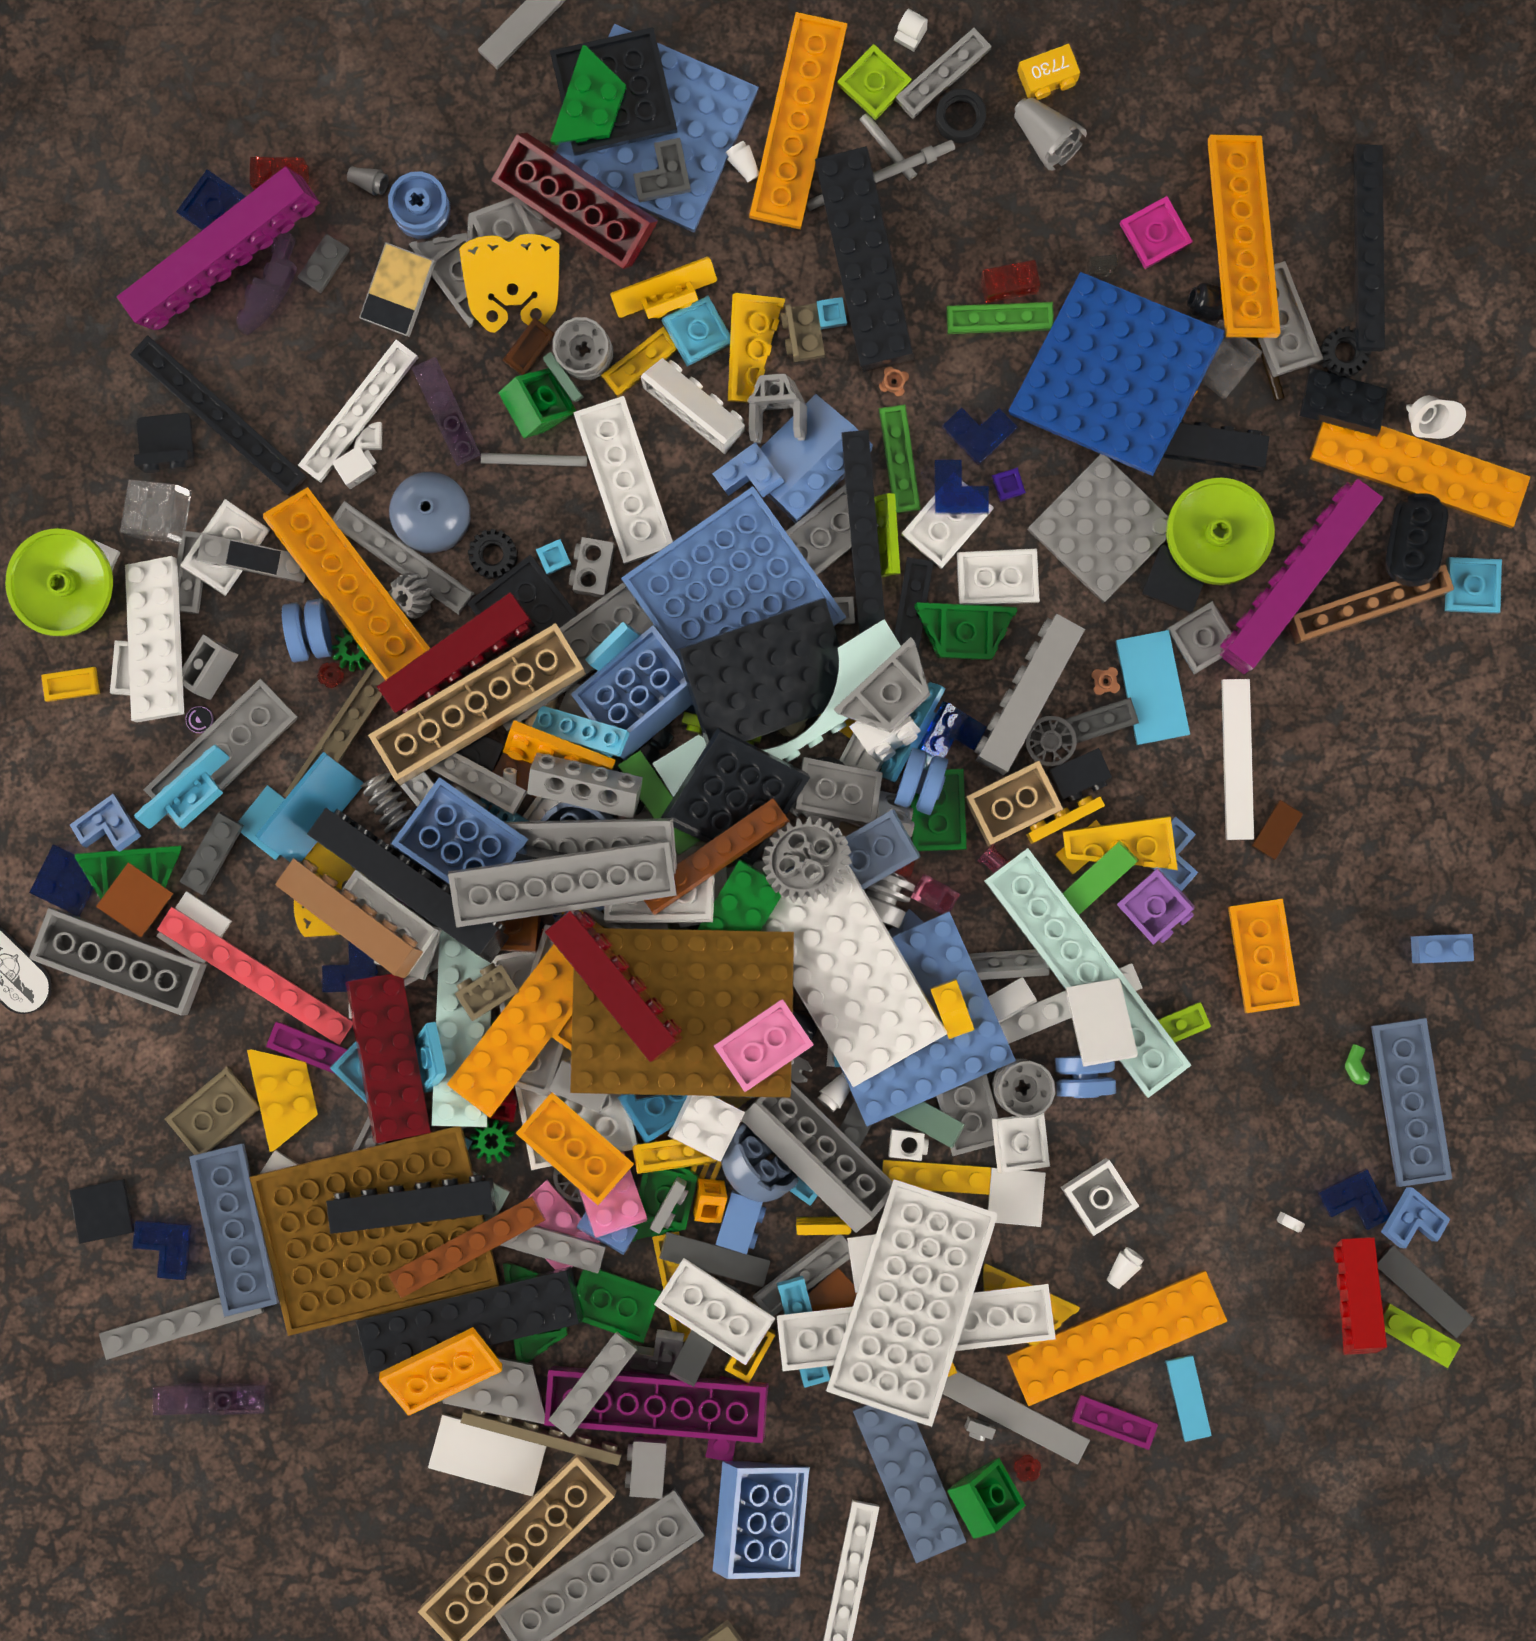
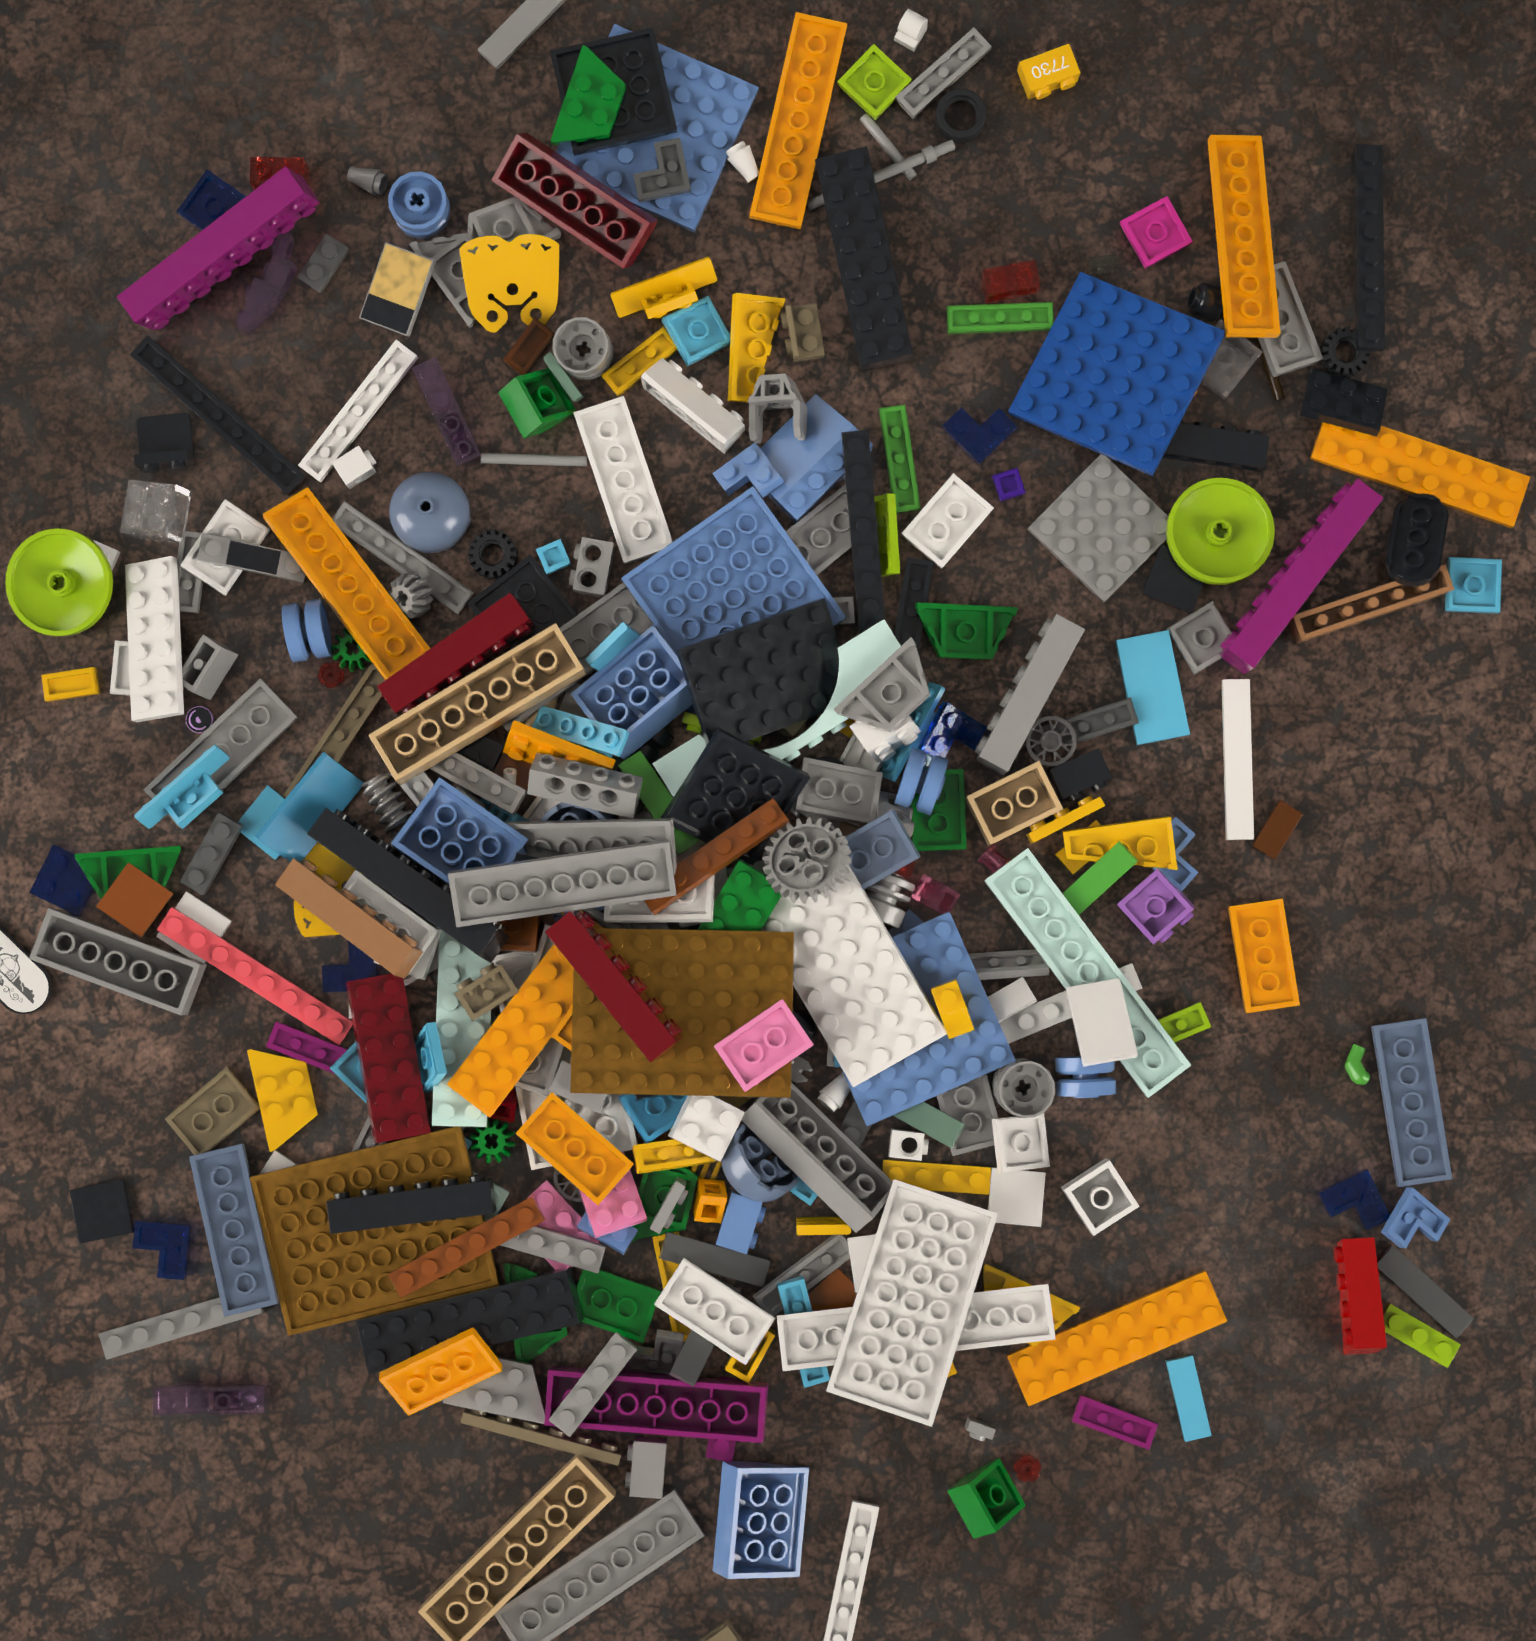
(106, 818): medium blue plate -> none
(370, 437): white tile -> none
(486, 1456): white tile -> none
(831, 313): medium azure plate -> none
(900, 377): nougat plate -> none
(910, 1482): sand blue plate -> none
(952, 497): clear blue plate -> none
(998, 577): white tile -> none
(1016, 1416): light grey tile -> none
(1049, 132): light grey cone -> none
(1112, 685): nougat plate -> none
(1125, 1266): white cone -> none
(1290, 1222): white tile -> none
(1435, 417): white piece -> none
(1442, 948): medium blue brick -> none

